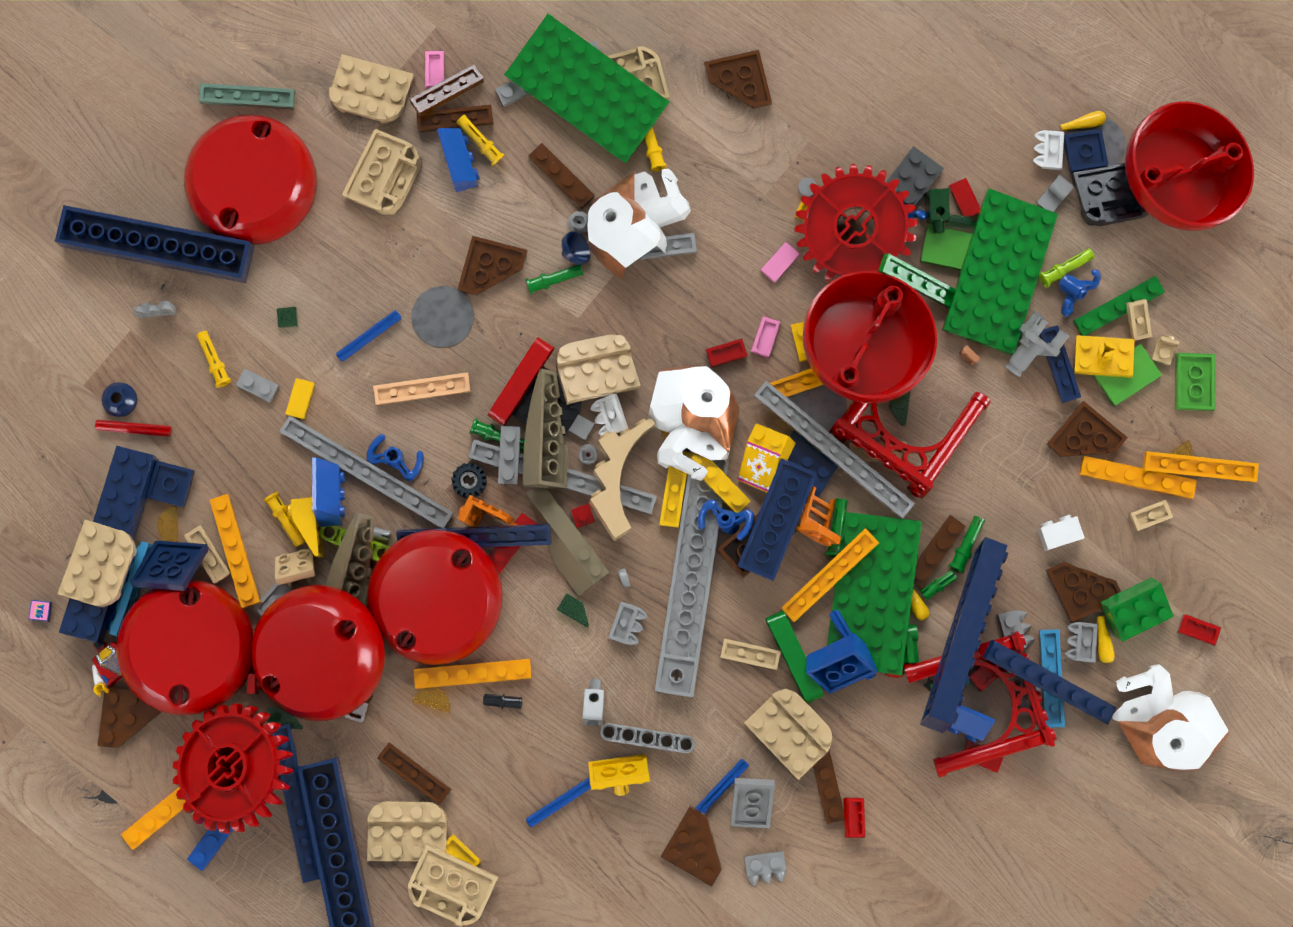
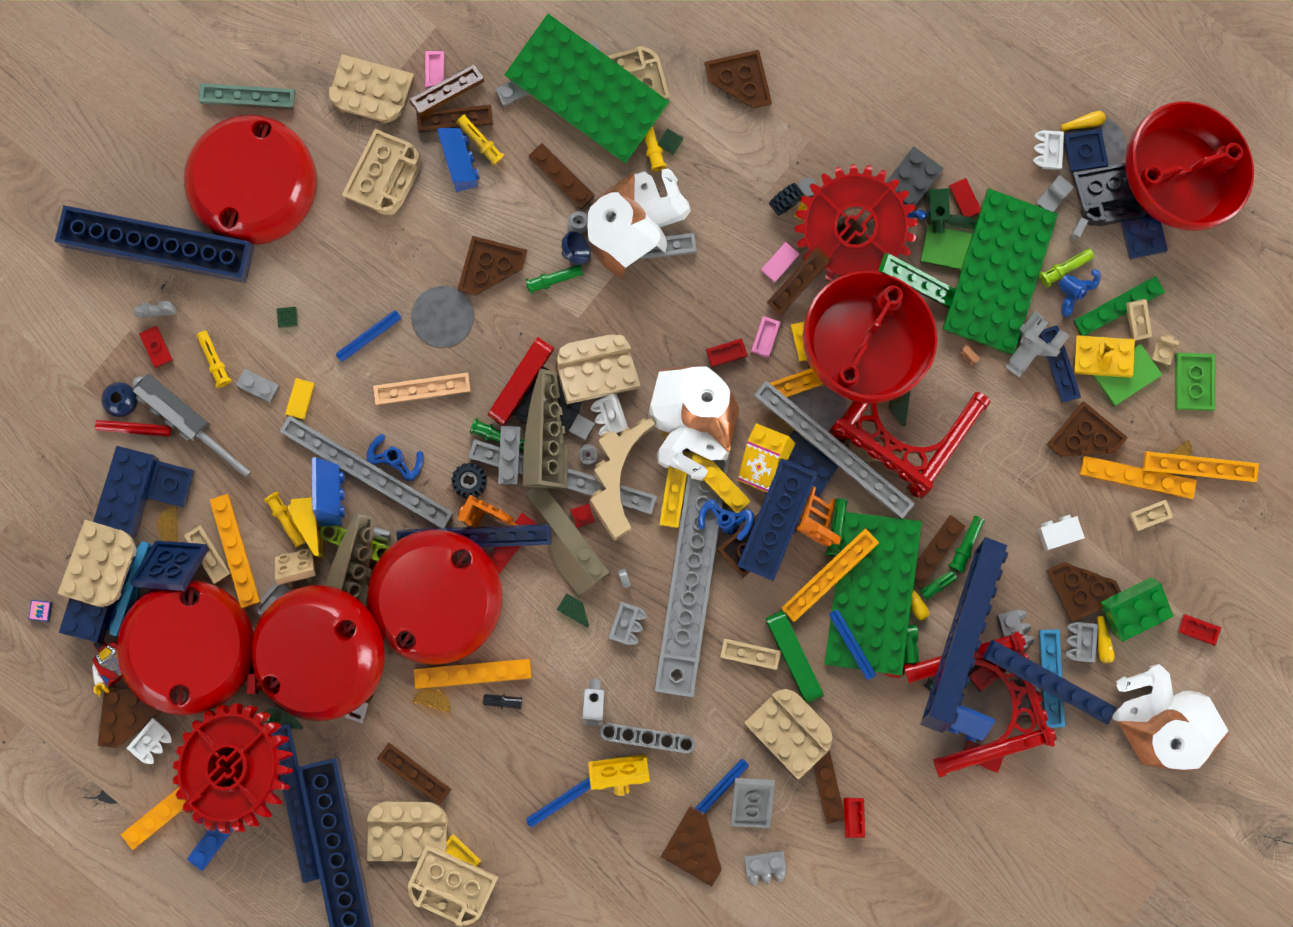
(148, 741): none -> white plate
(156, 347): none -> red plate
(180, 416): none -> piece
(670, 141): none -> clear green tile
(786, 199): none -> black bush
(799, 281): none -> reddish brown plate
(840, 663): blue slope -> none
(1078, 229): none -> light grey tile
(1144, 237): none -> dark blue plate

